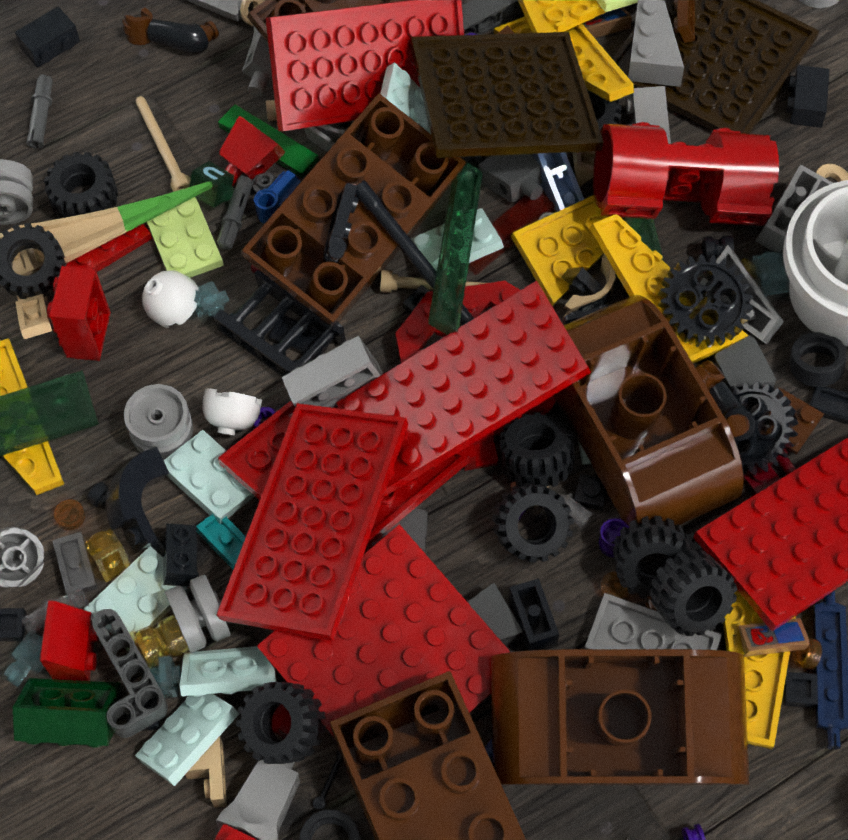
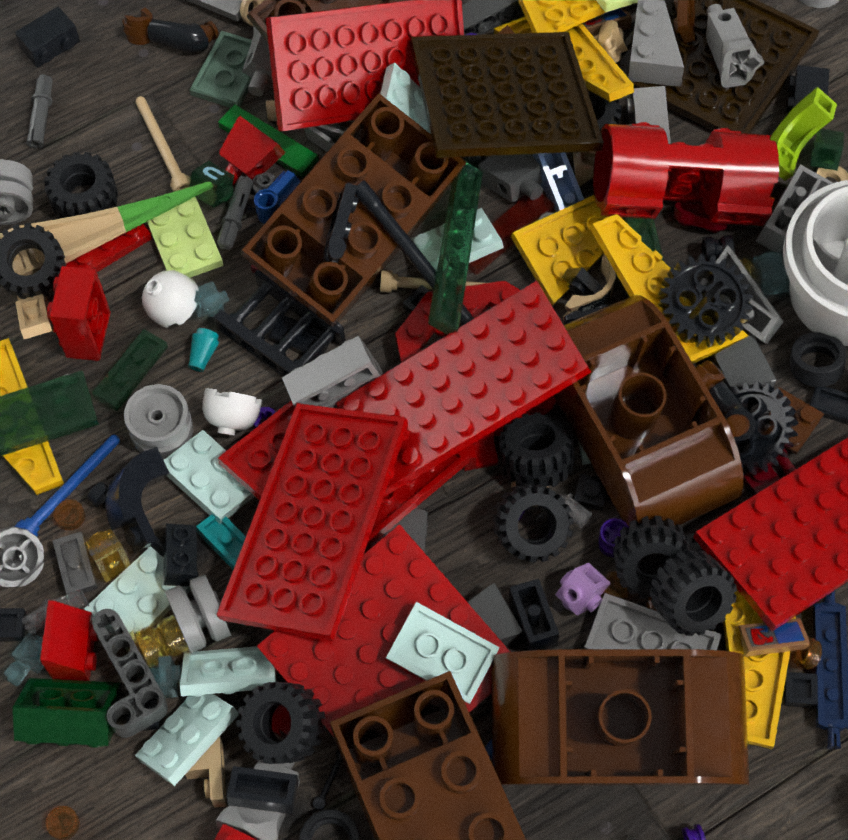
(32, 524): none -> blue piece
(62, 823): none -> clear orange tile
(130, 370): none -> clear green plate
(202, 348): none -> teal cone
(221, 74): none -> sand green tile
(262, 790): none -> black piece
(436, 645): none -> light aqua plate
(582, 589): none -> lavender brick
(612, 39): none -> tan arm
(692, 213): none -> dark red plate
(731, 47): none -> light grey piece
(799, 127): none -> lime arch
(827, 149): none -> clear green brick

